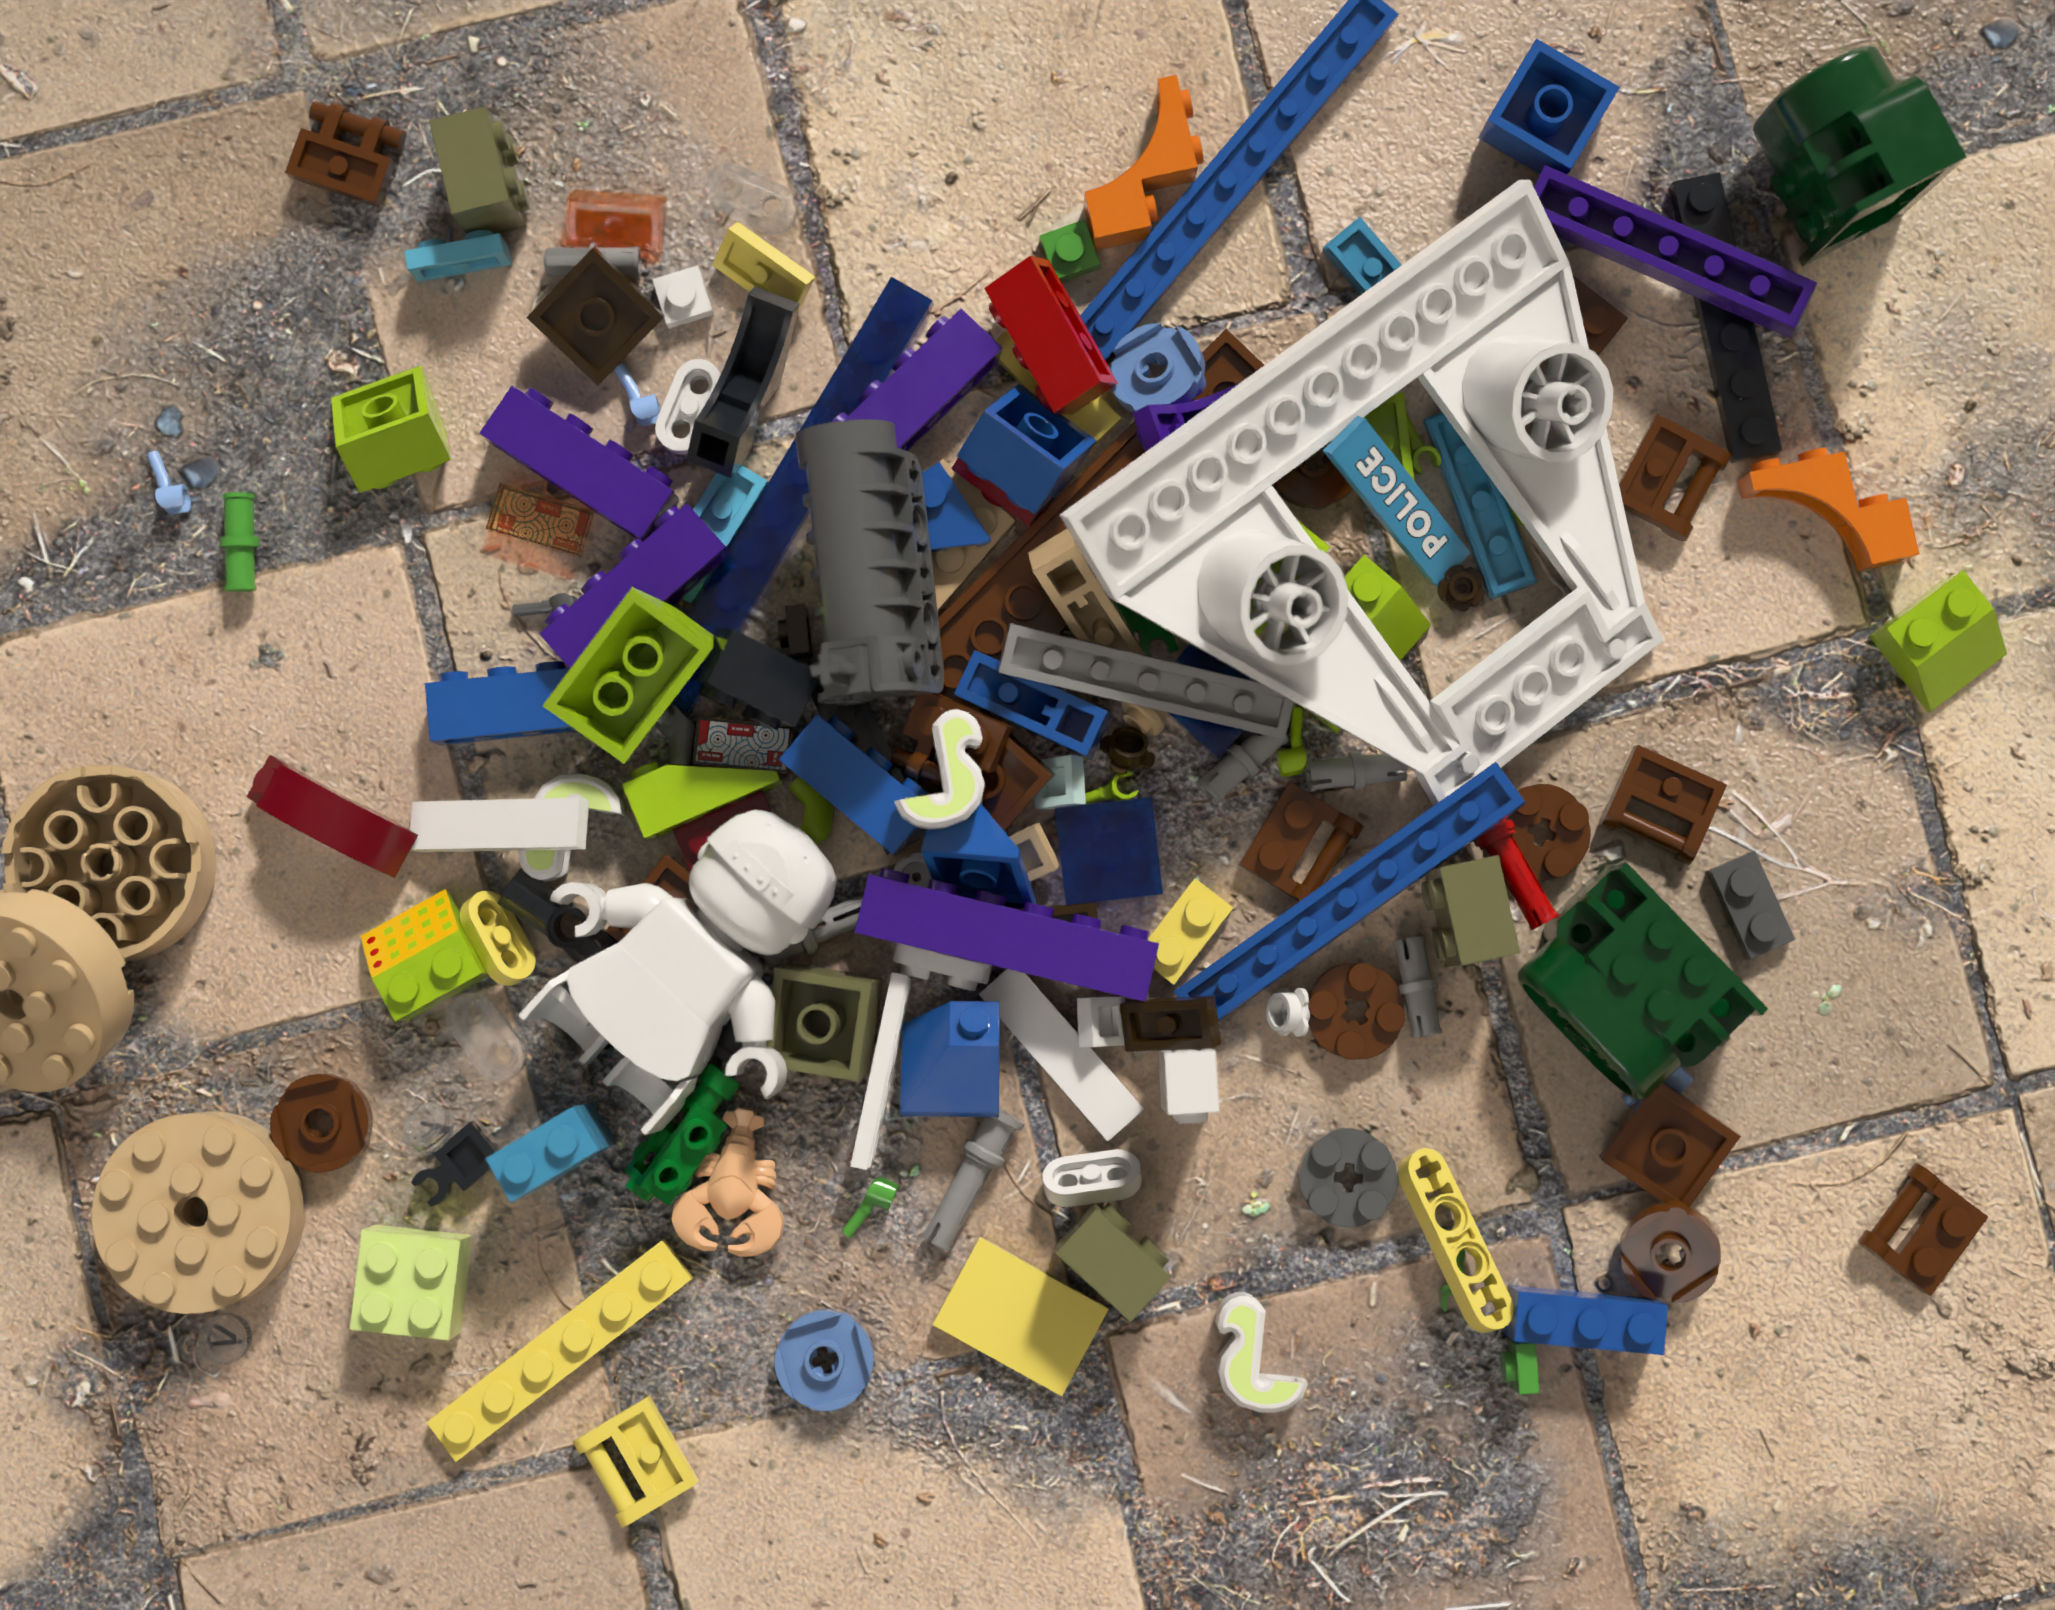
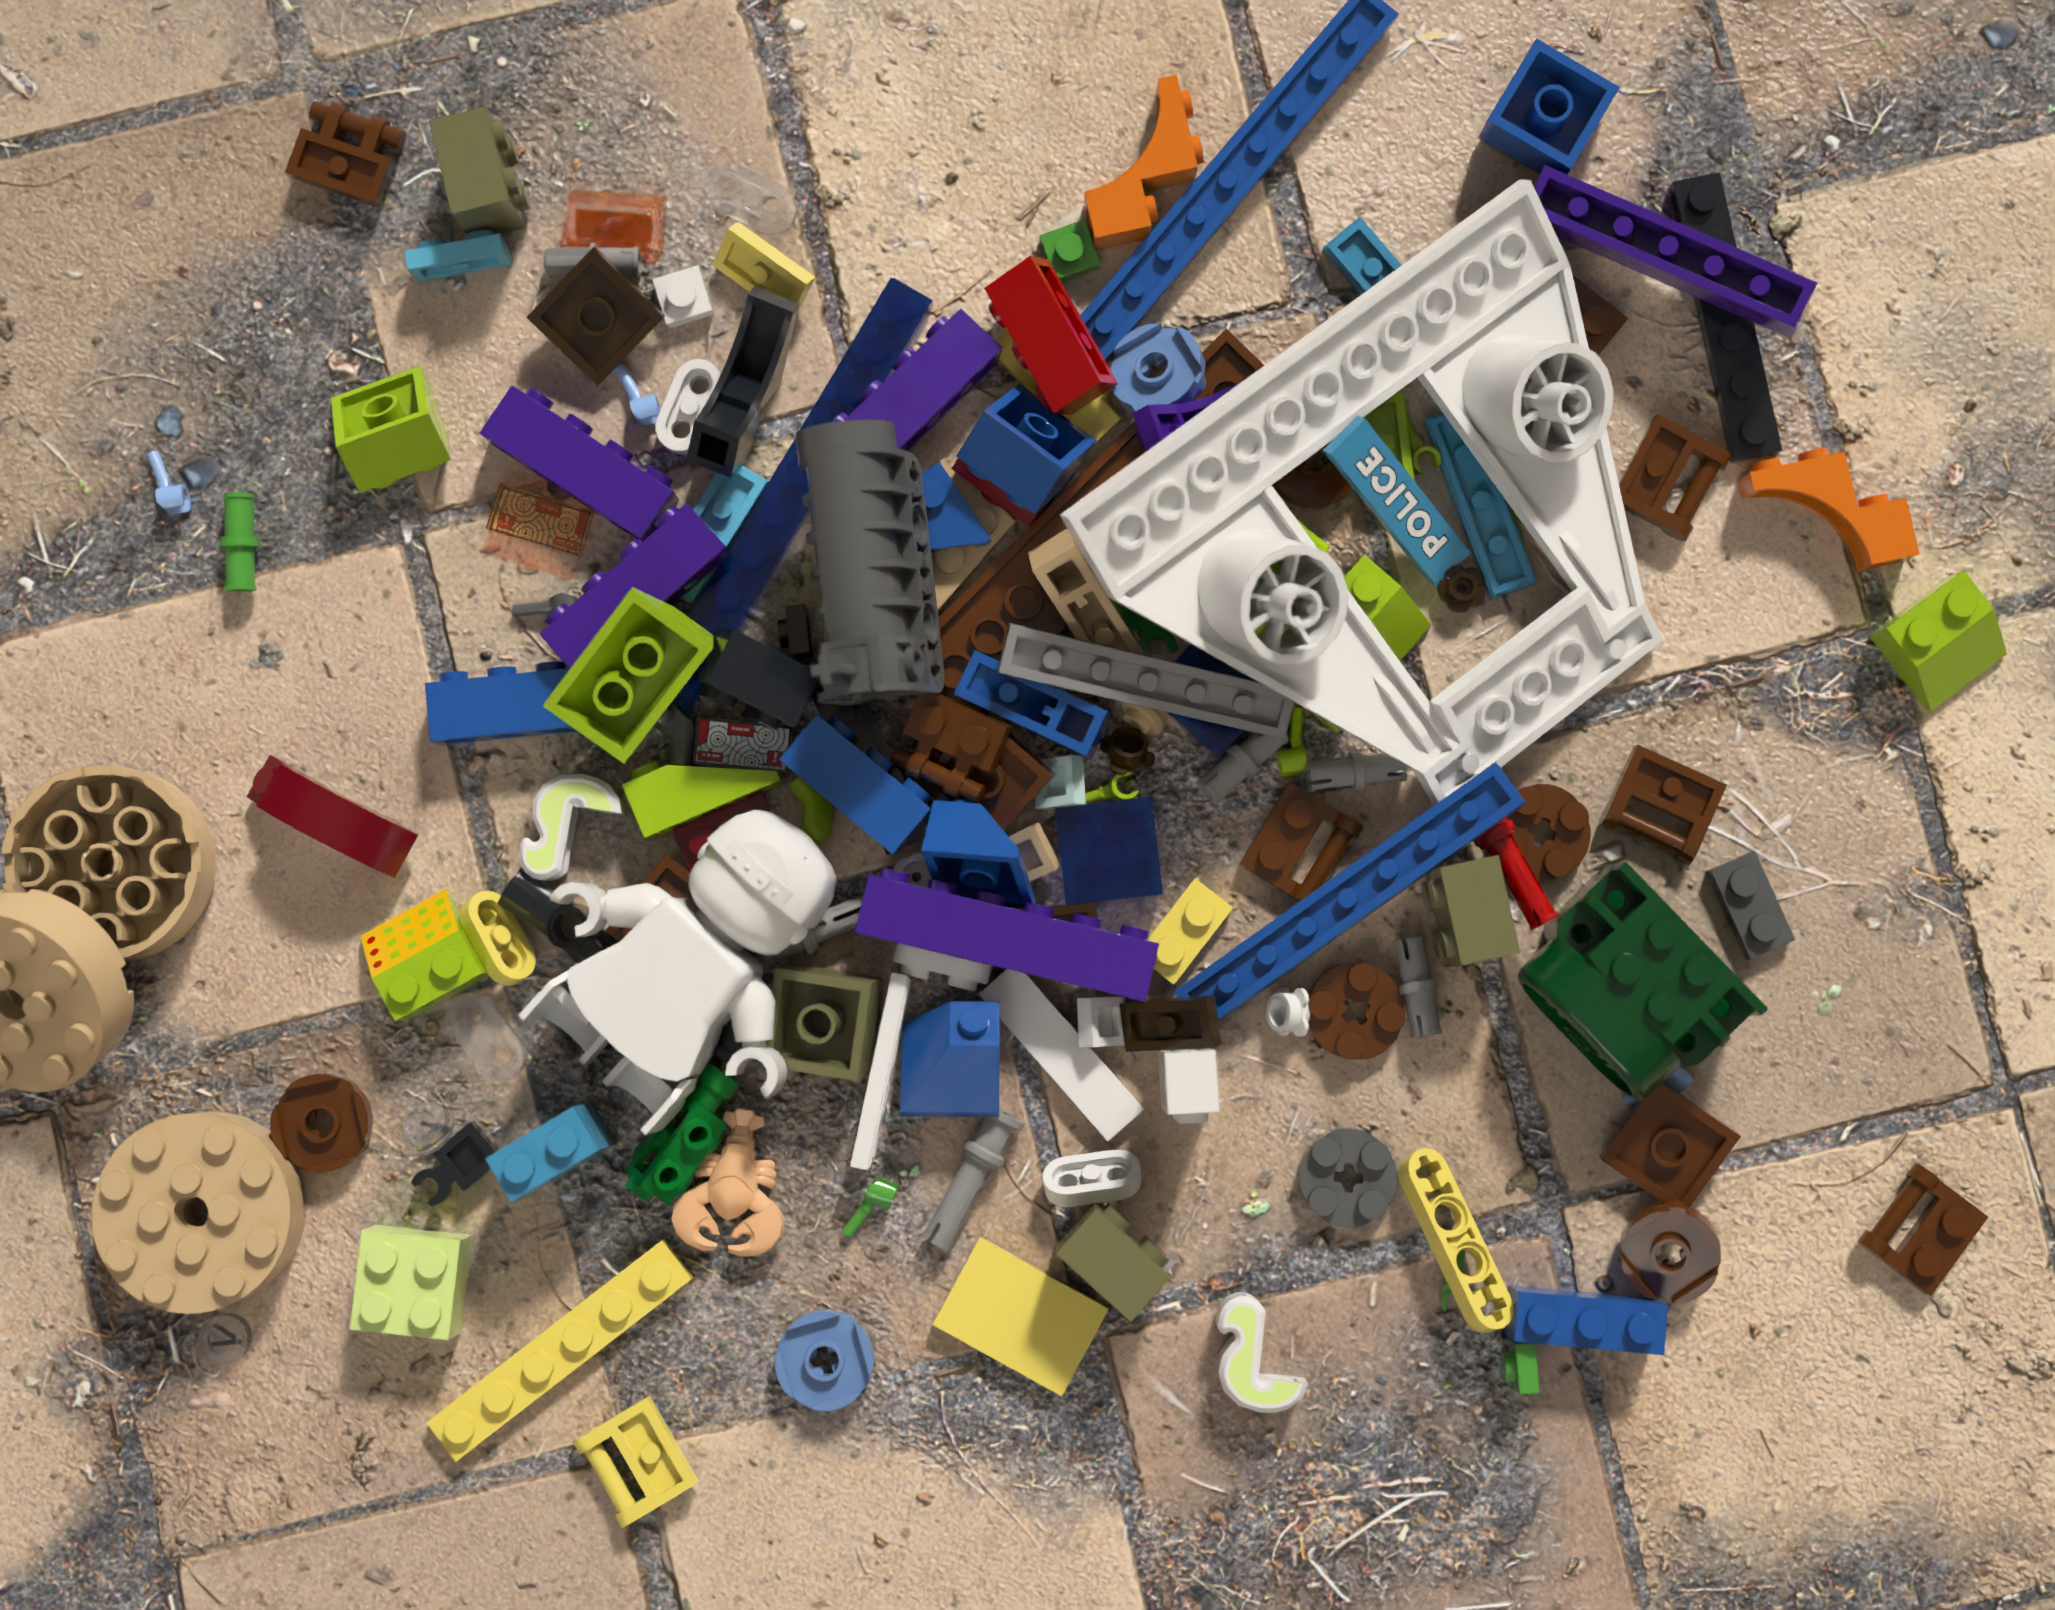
(500, 825): white tile -> none
(959, 776): animal -> none
(1853, 148): dark green brick -> none

